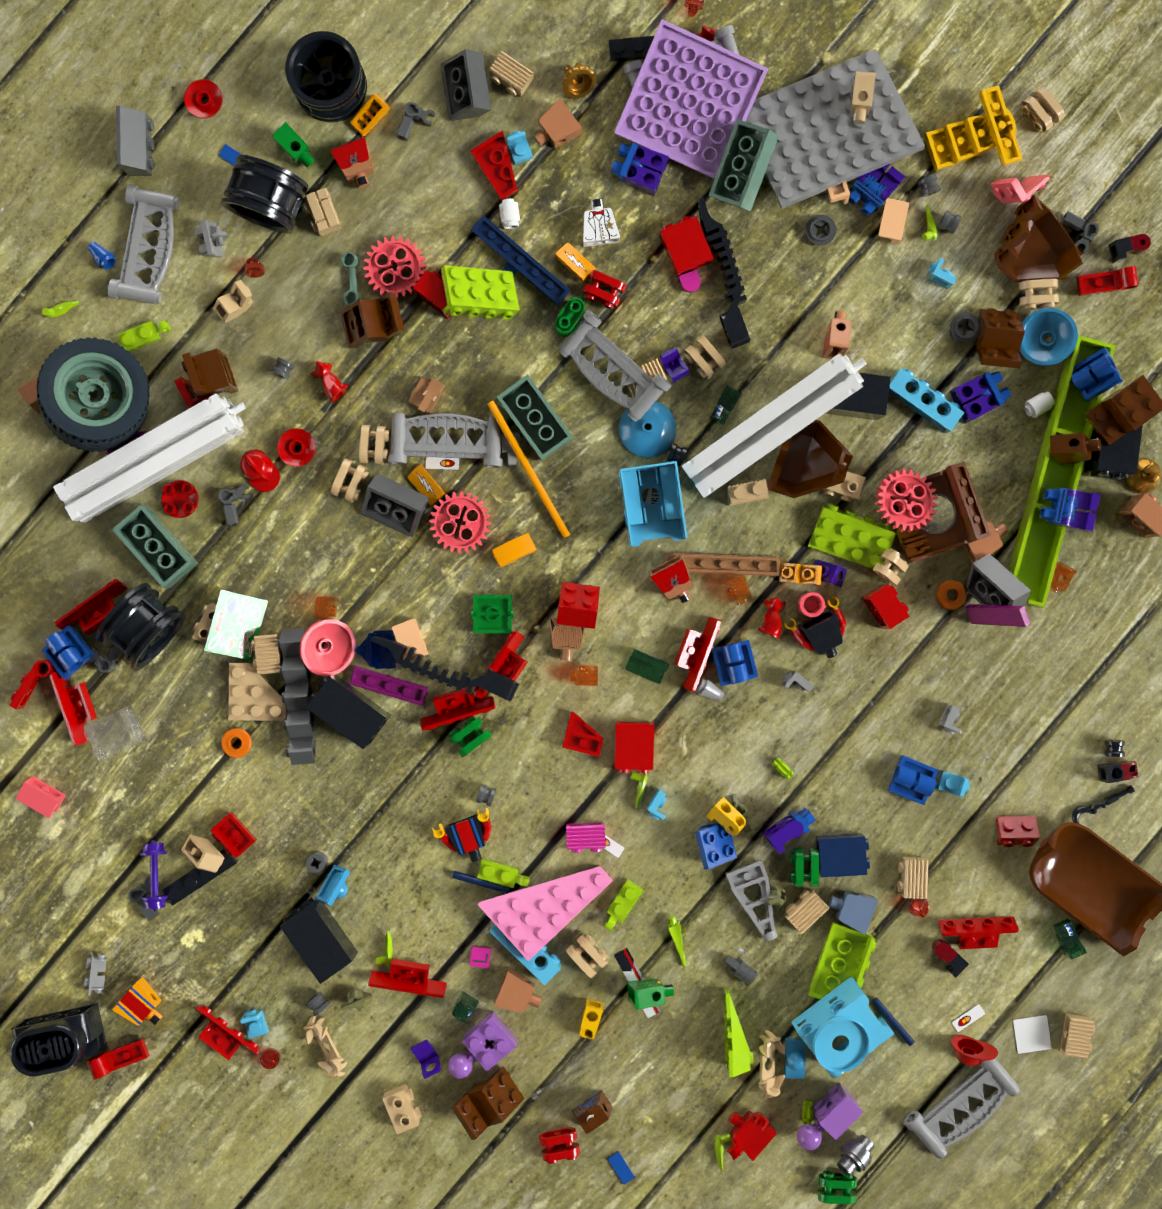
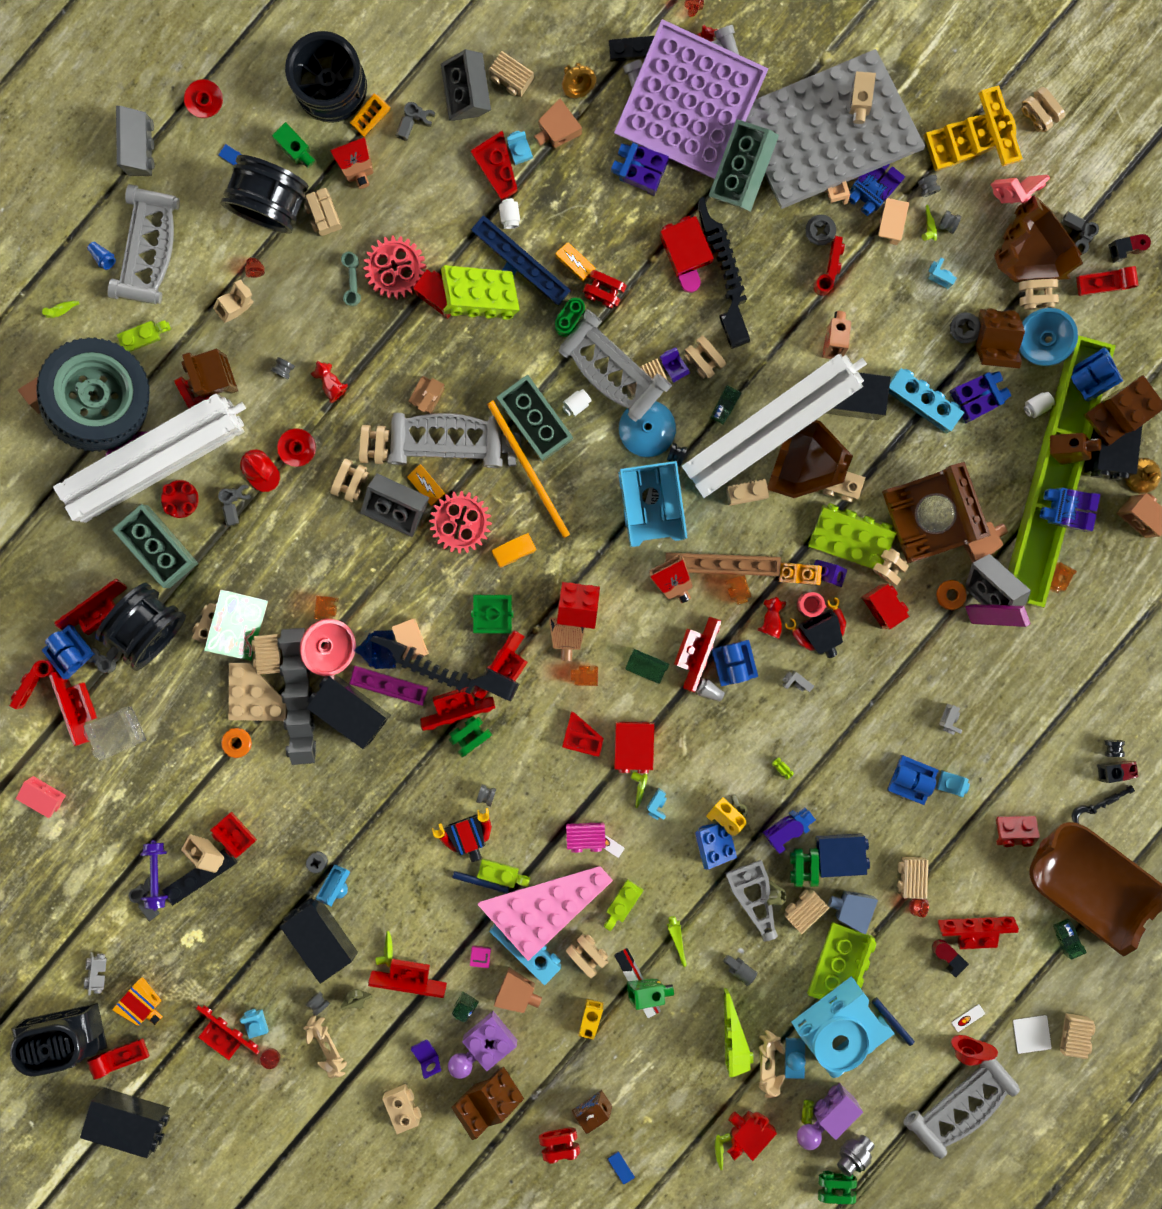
(125, 1123): none -> black brick
(213, 238): light grey hips -> none
(372, 320): reddish brown bracket -> none
(442, 463): white sticker -> none
(576, 403): none -> white brick
(599, 225): white torso -> none
(833, 268): none -> red plate
(904, 517): coral gear -> none

